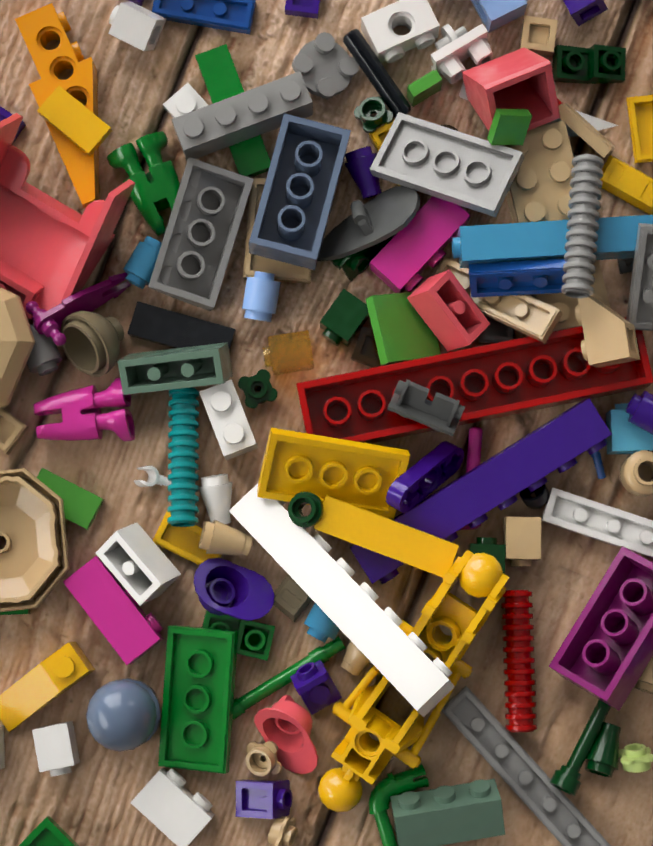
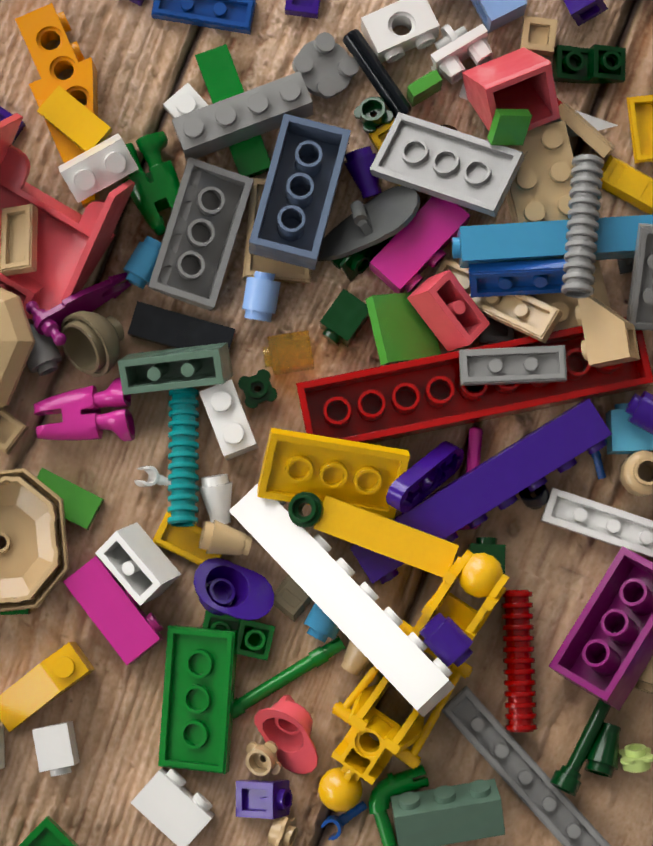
(19, 239): none -> tan tile
(98, 168): none -> white brick
(123, 714): sand blue tile -> none
(136, 25): white brick -> none
(315, 686): dark purple bracket -> none
(343, 819): none -> blue hand
(365, 349): dark brown plate -> none
(411, 402): dark grey hinge -> none
(446, 640): none -> dark purple brick
(512, 365): none -> light grey tile
(522, 540): tan brick -> none

